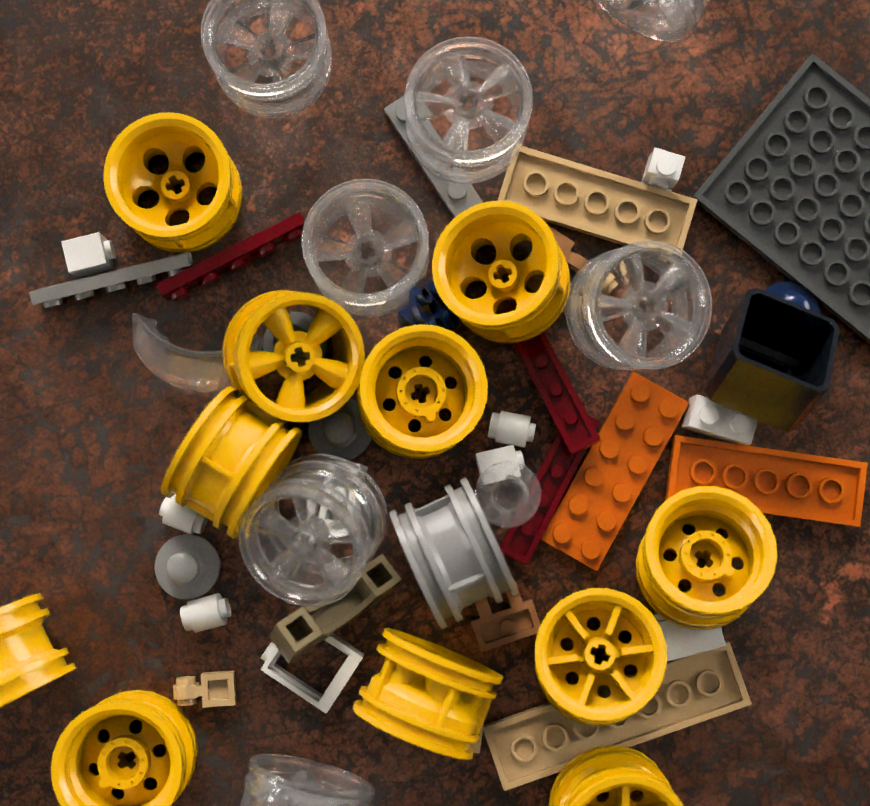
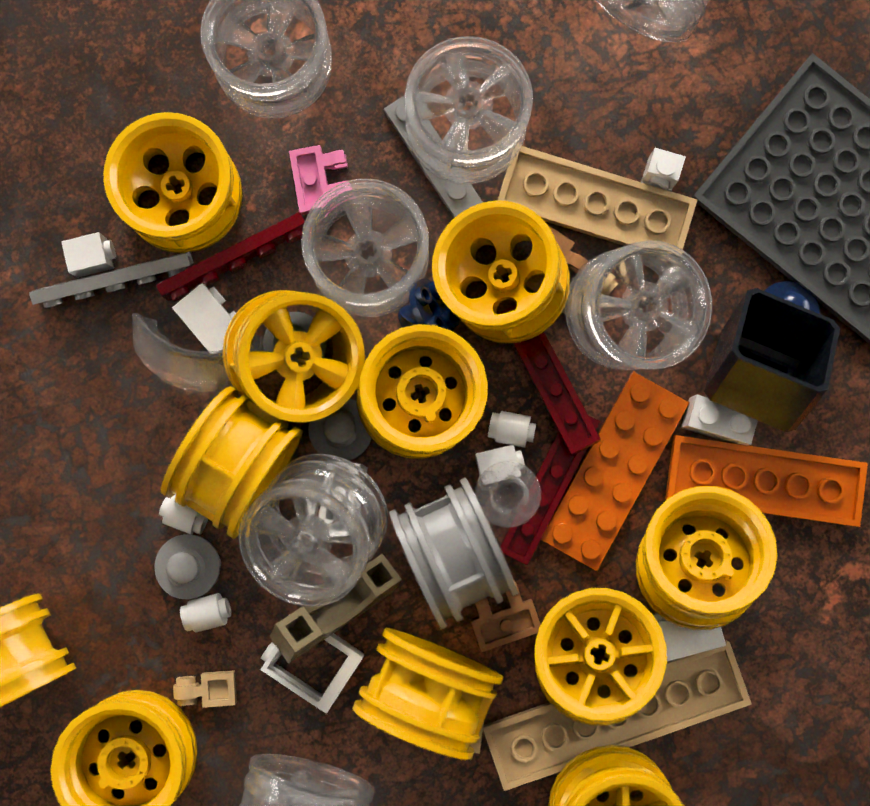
(205, 316): none -> white brick
(310, 175): none -> bright pink plate

